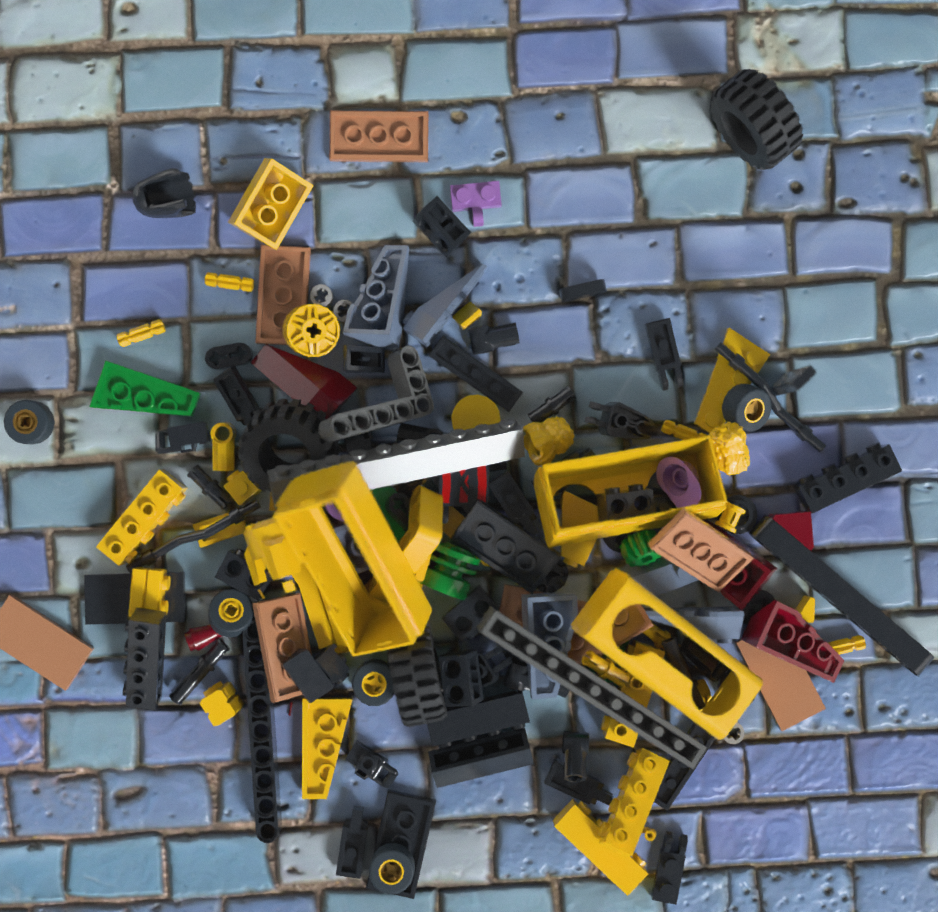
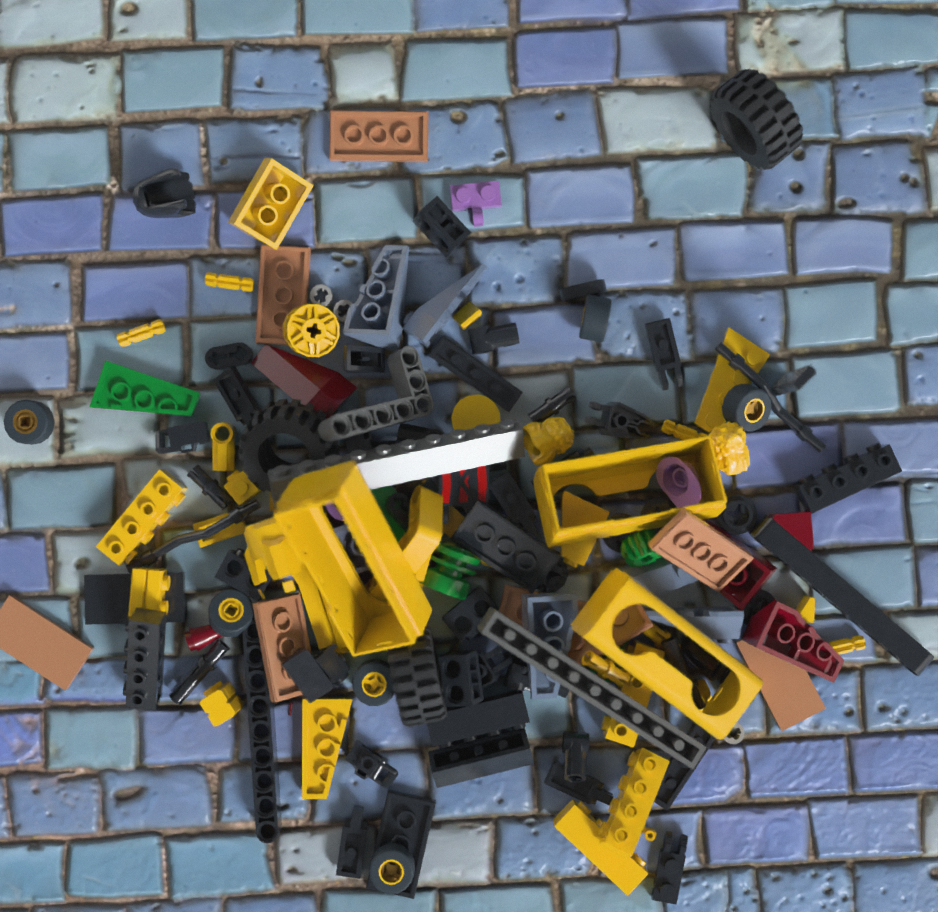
(595, 318): none -> black wheel
(625, 503): black brick -> none
(730, 517): yellow bush -> none

